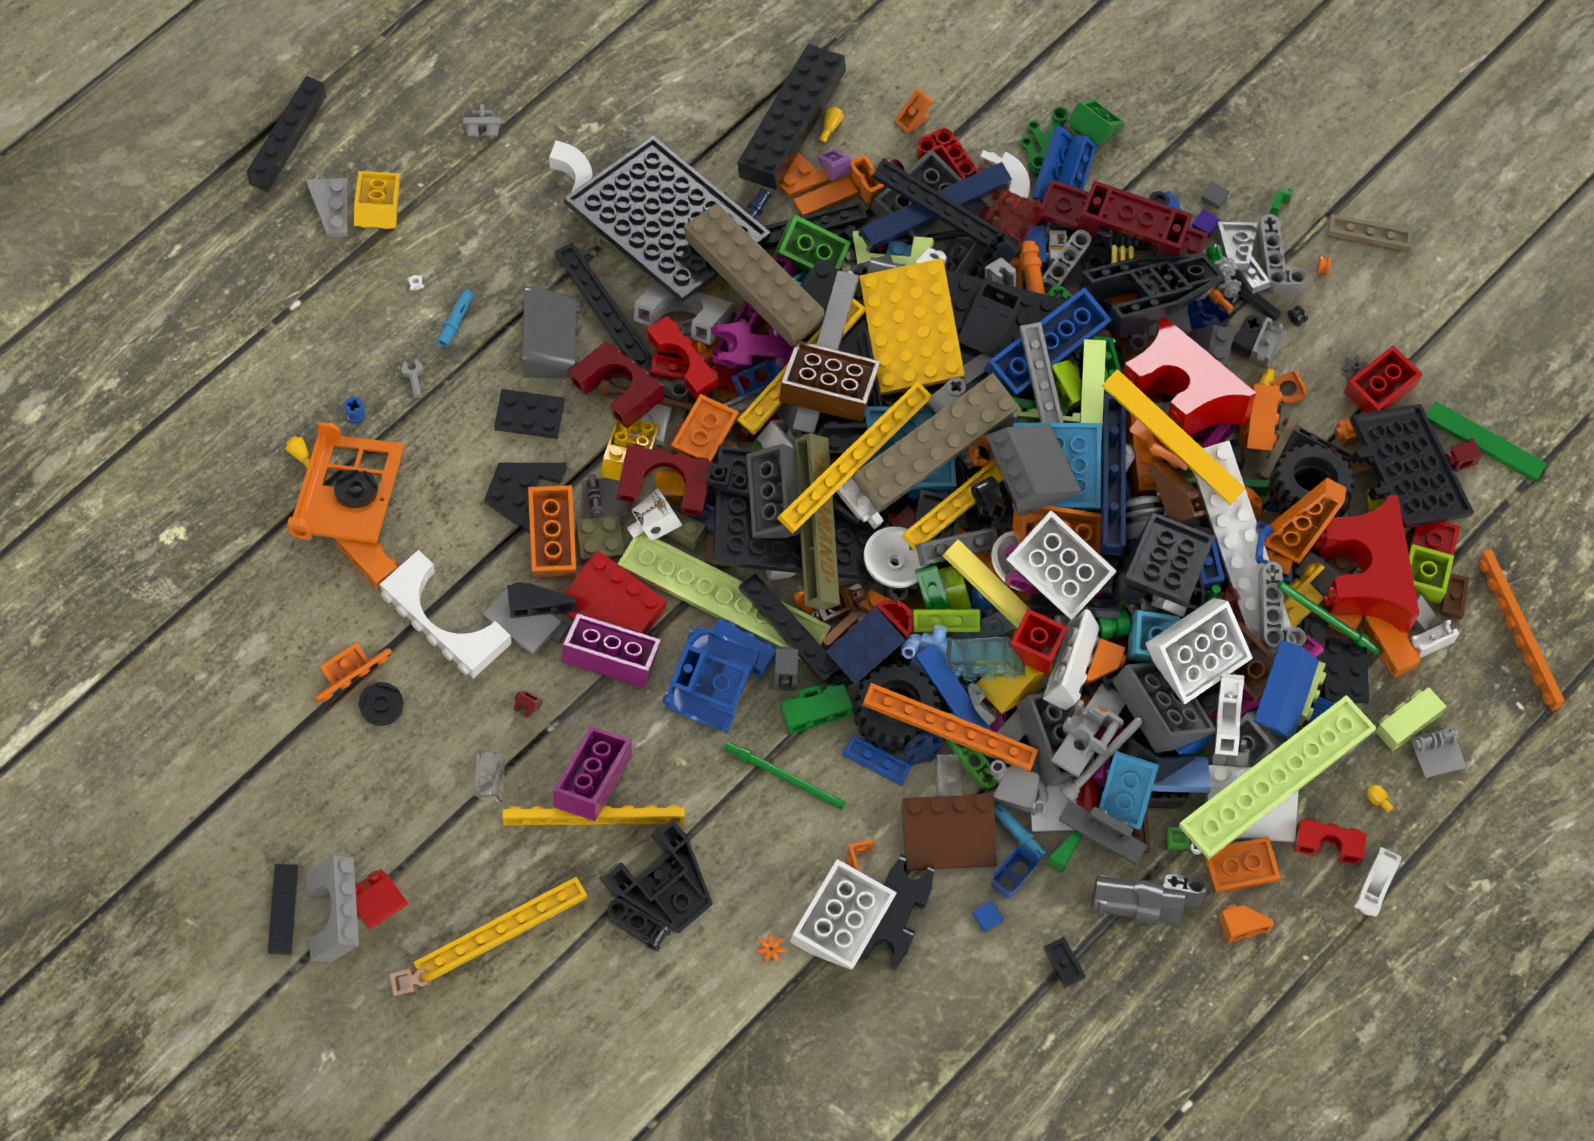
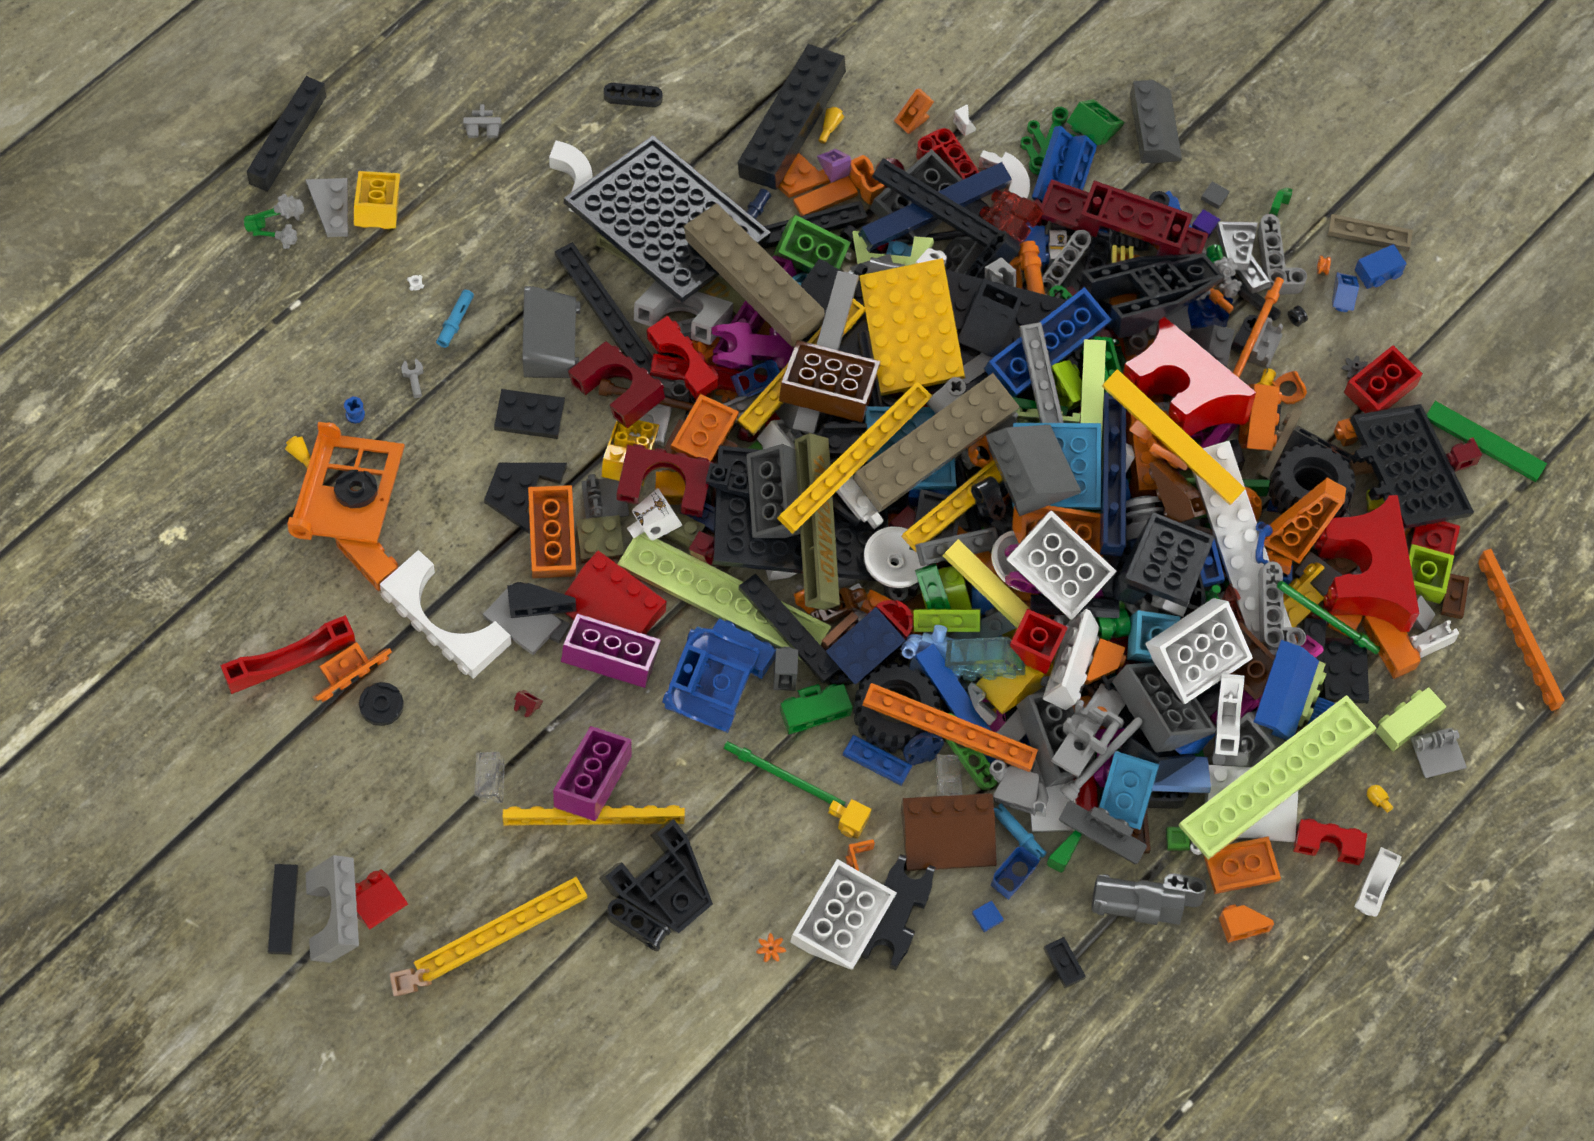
(256, 669): none -> red arch
(286, 207): none -> light grey plant
(627, 88): none -> black beam
(702, 548): none -> dark red brick
(851, 818): none -> yellow brick
(962, 121): none -> white slope
(1154, 122): none -> dark grey slope
(1271, 298): none -> orange bar
(1345, 292): none -> slope
(1380, 267): none -> blue brick

